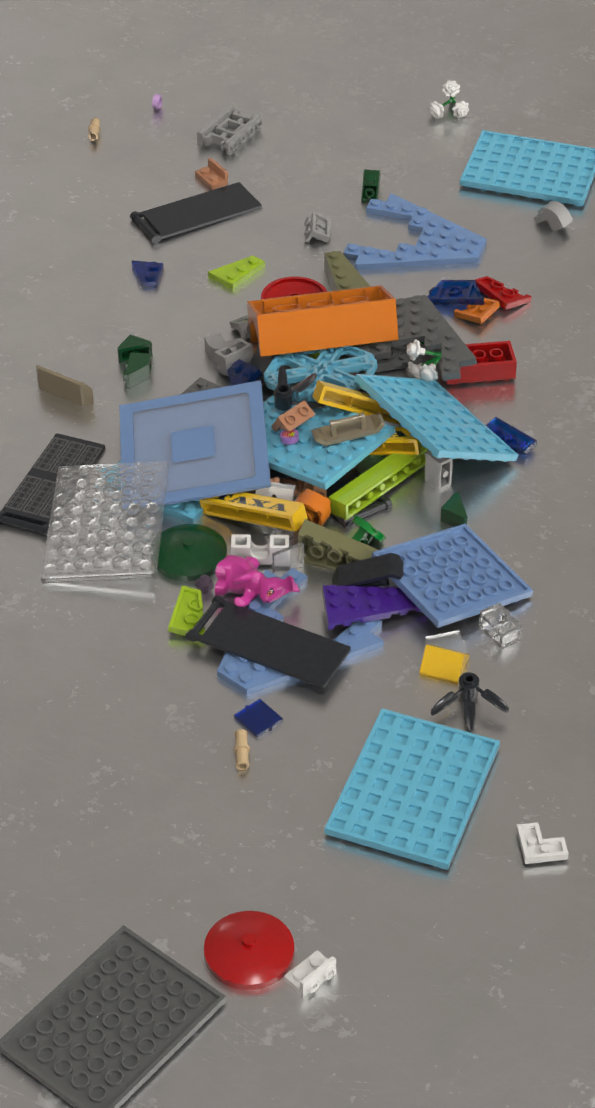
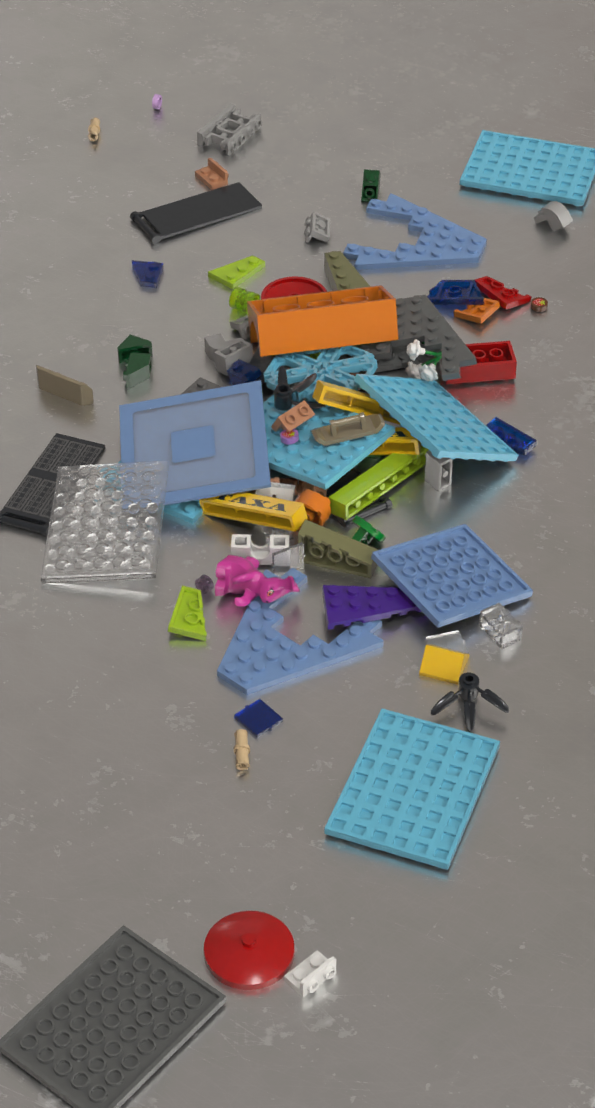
(190, 551): dark green dish -> none
(239, 298): none -> clear neon green wheel
(270, 642): black flag -> none
(370, 571): black piece -> none
(450, 89): white plant -> none
(453, 511): dark green slope -> none
(538, 849): white plate -> none
(539, 304): none -> reddish brown tile

